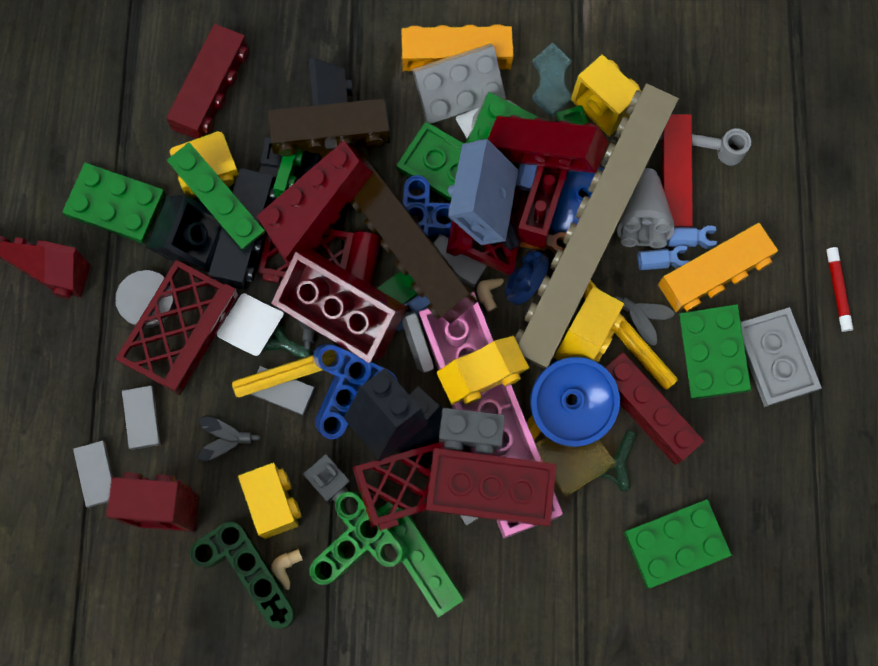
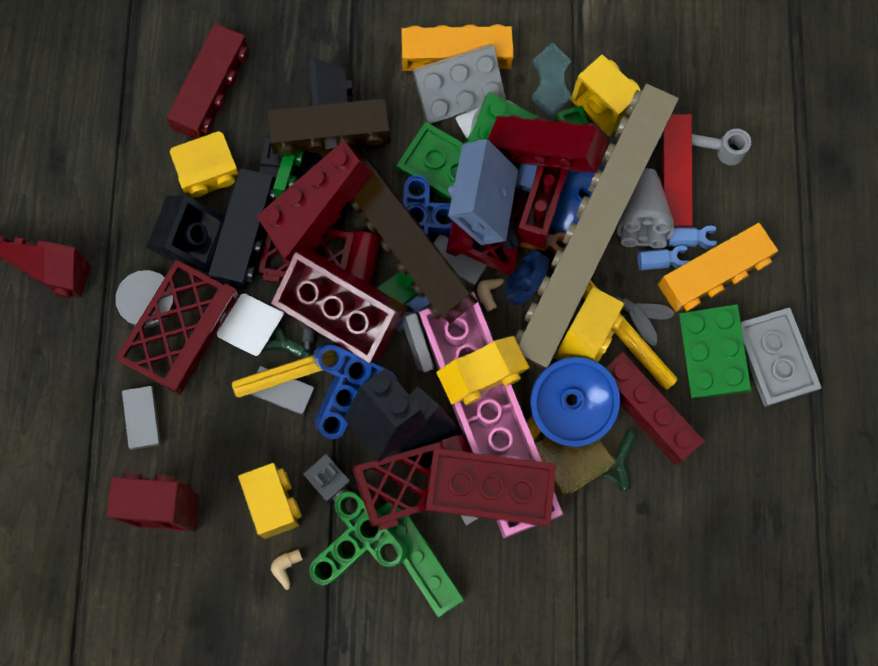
(94, 472): light grey tile -> none
(114, 203): green plate -> none
(215, 196): green plate -> none
(229, 438): dark grey piece -> none
(250, 578): dark green beam -> none
(471, 430): dark grey brick -> none
(677, 544): green plate -> none
(839, 289): red bar -> none

